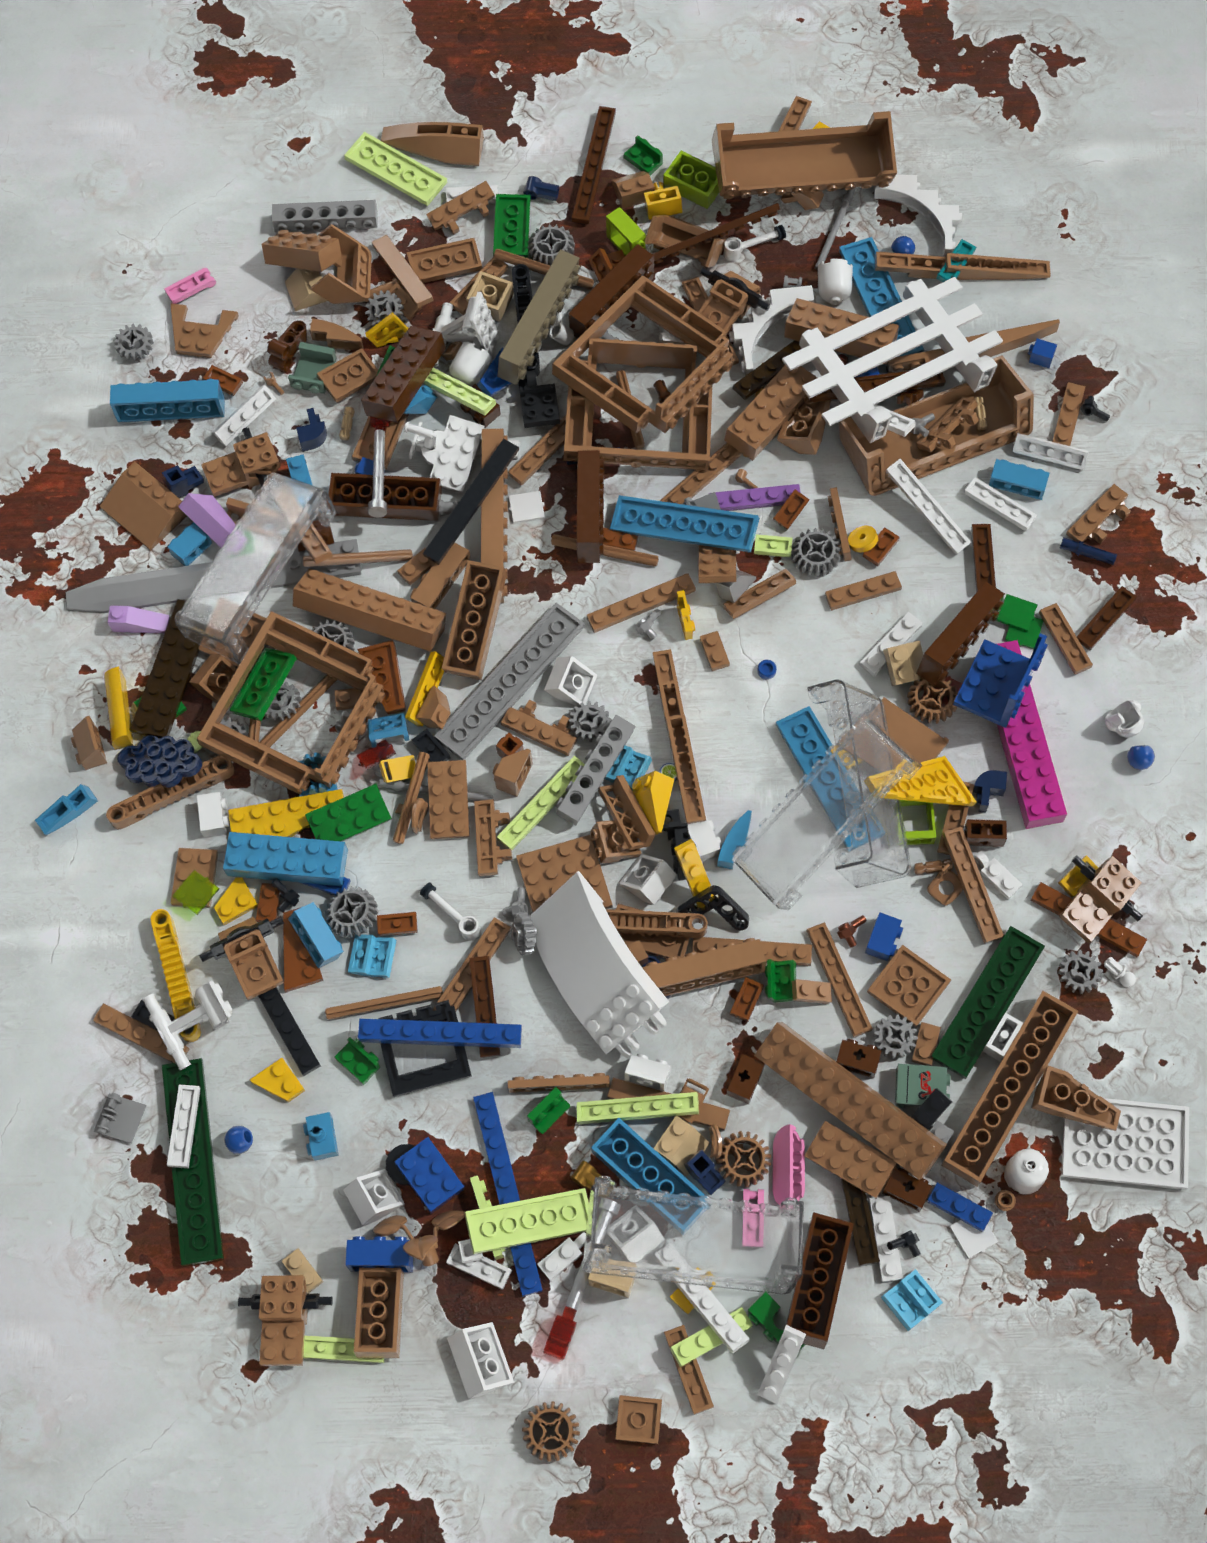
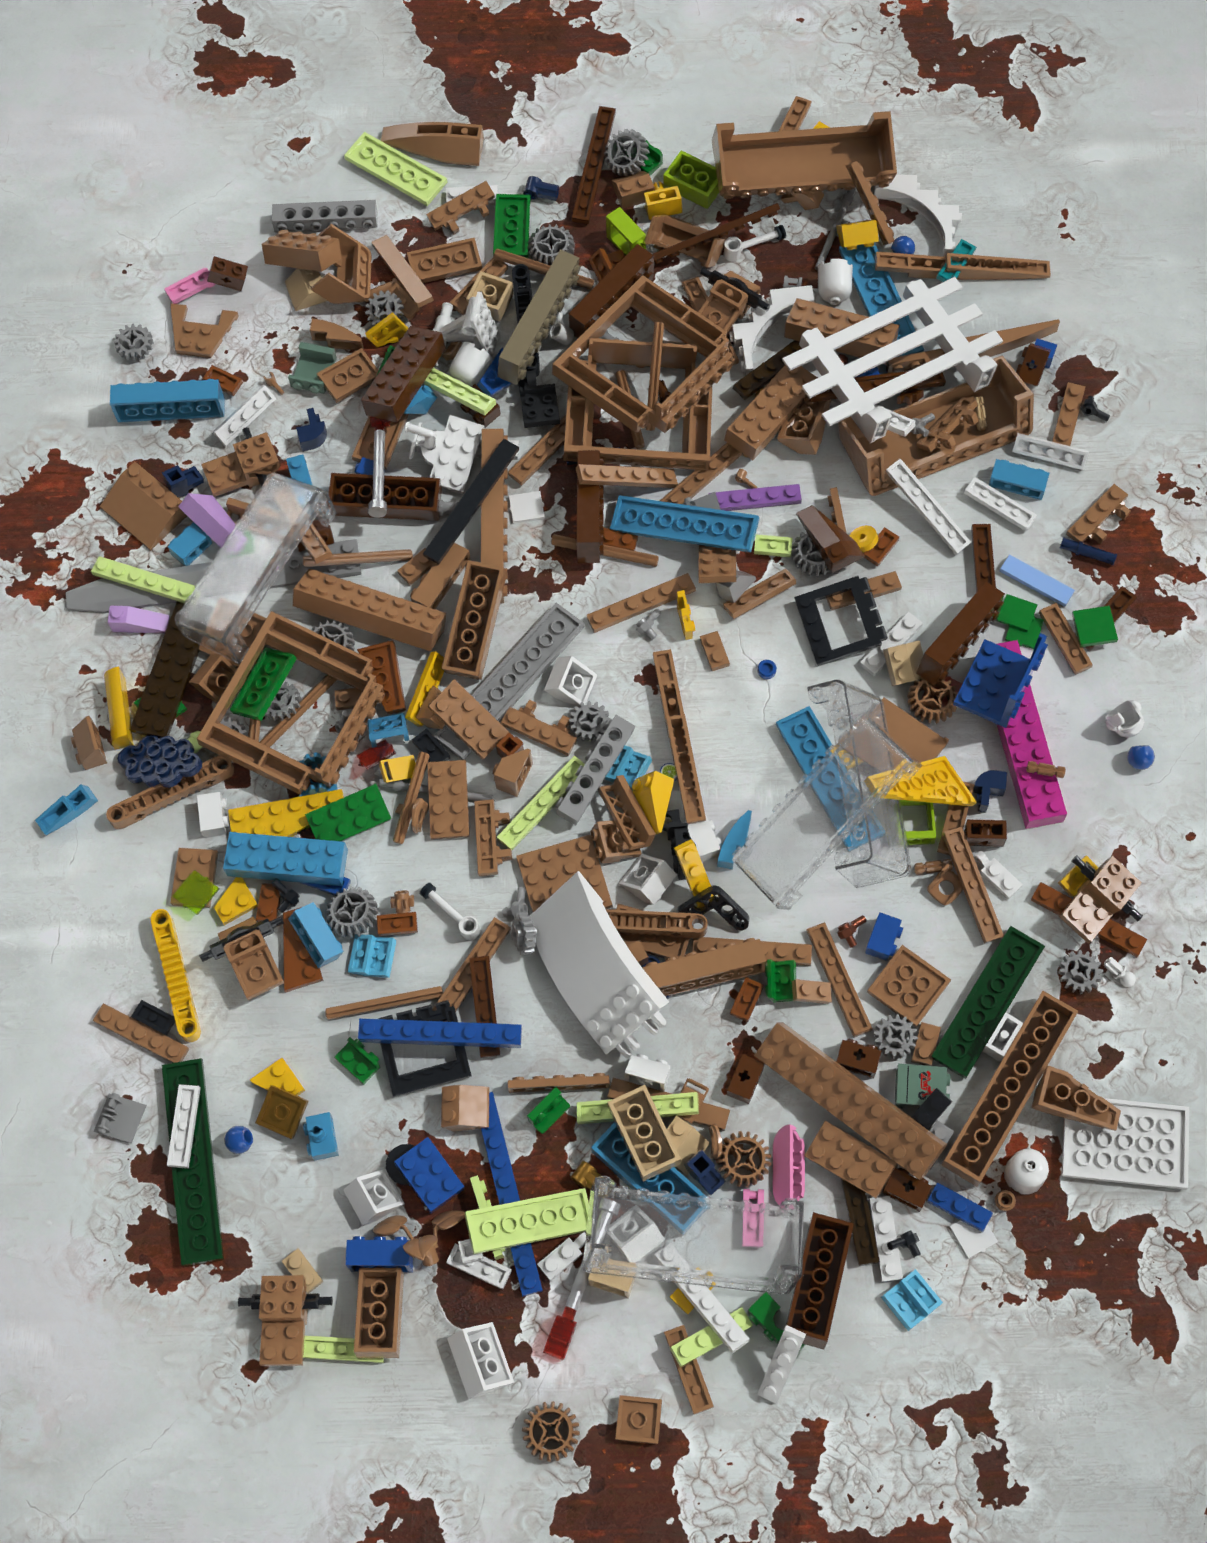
(142, 579): none -> yellowish green plate
(210, 1009): white plate -> none
(227, 273): none -> reddish brown brick
(281, 1112): none -> pearl gold plate
(286, 346): reddish brown piece -> none
(289, 1031): black plate -> none
(346, 423): tan axle -> none
(402, 901): none -> medium nougat gear
(465, 1107): none -> slope
(468, 719): none -> medium nougat plate
(615, 158): none -> light grey gear
(626, 476): none -> medium nougat plate
(644, 1133): none -> tan brick
(655, 369): none -> medium nougat axle
(791, 509): dark orange plate -> none
(815, 629): none -> black hinge
(831, 541): none -> reddish brown wedge
(857, 234): none -> yellow slope
(870, 201): none -> medium nougat plate
(1037, 580): none -> light blue tile
(1040, 356): none -> reddish brown brick
(1046, 769): none -> medium nougat axle
(1094, 626): none -> green tile

